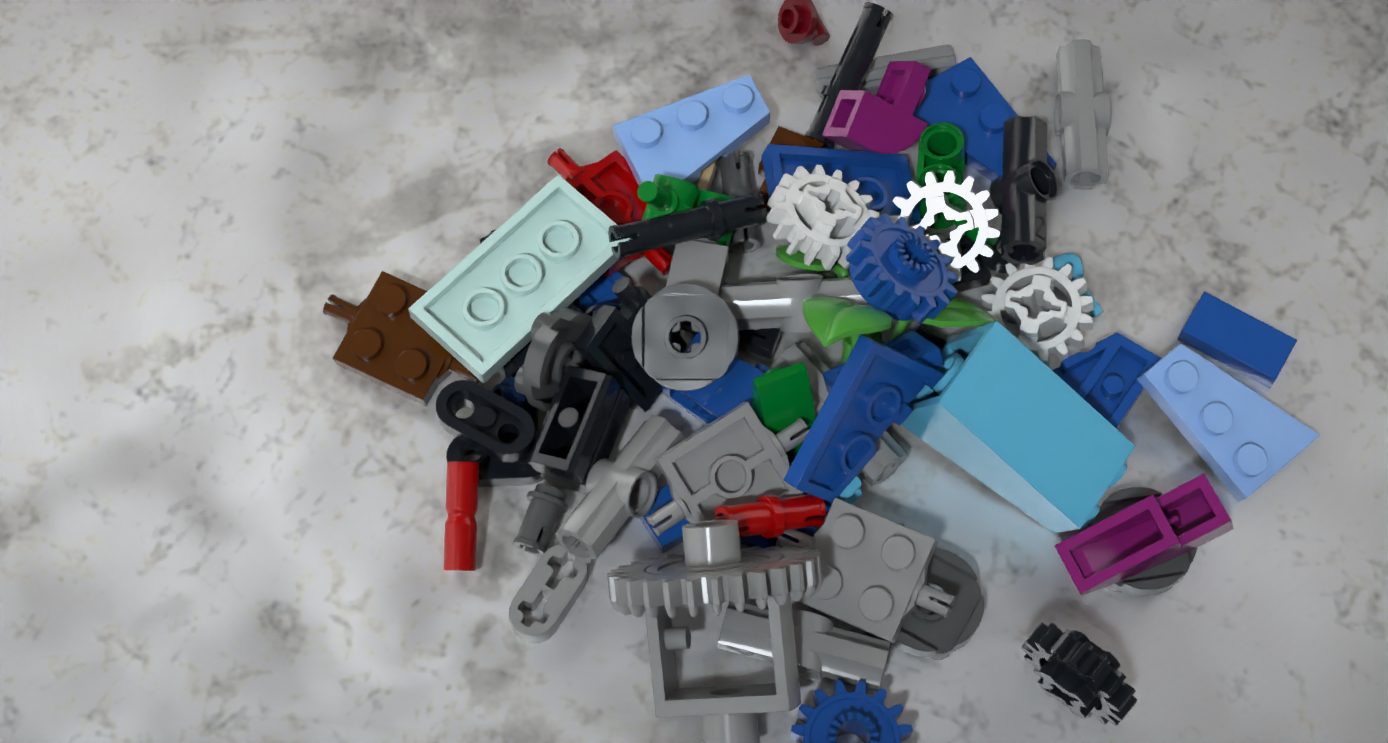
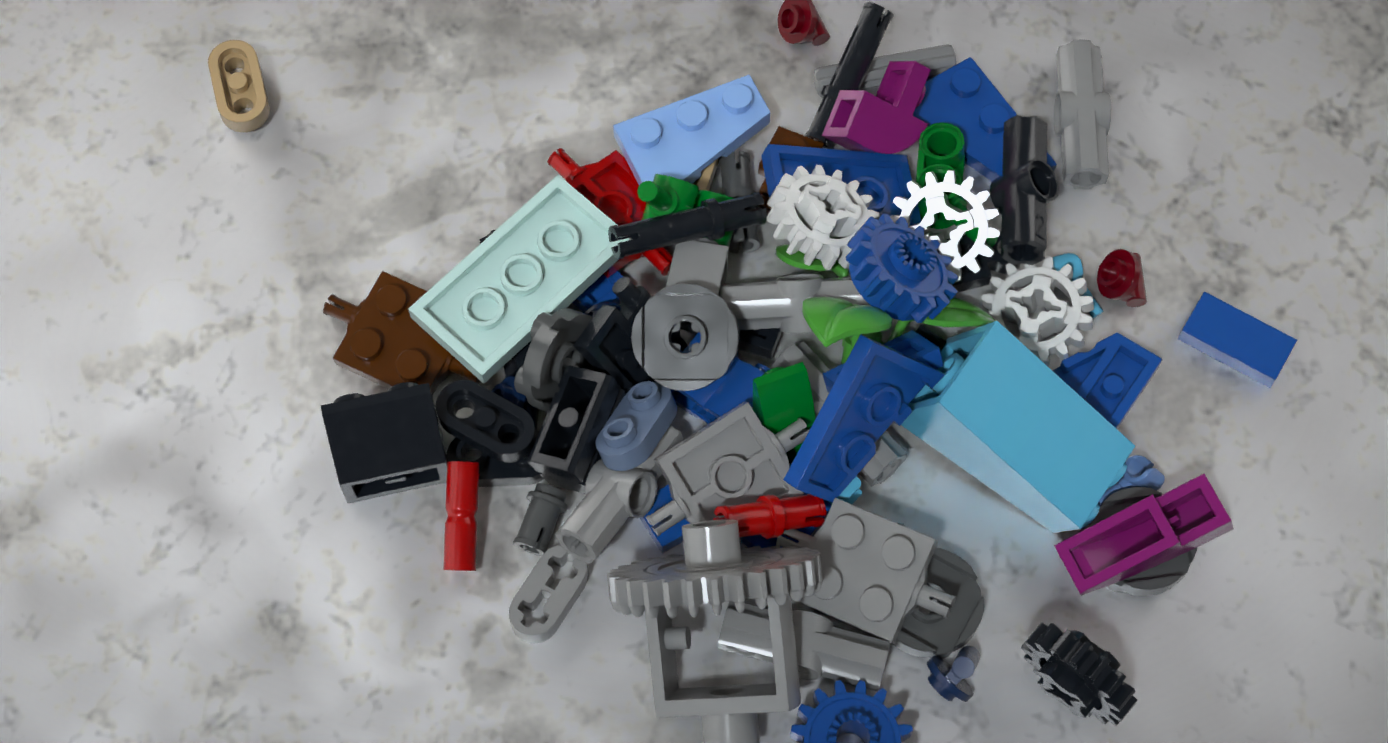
(238, 89): none -> tan plate
(386, 441): none -> black slope
(636, 426): none -> sand blue plate
(950, 679): none -> dark blue plate
(1122, 278): none -> dark red plate
(1138, 474): none -> medium blue hand
(1225, 421): light blue wing -> none

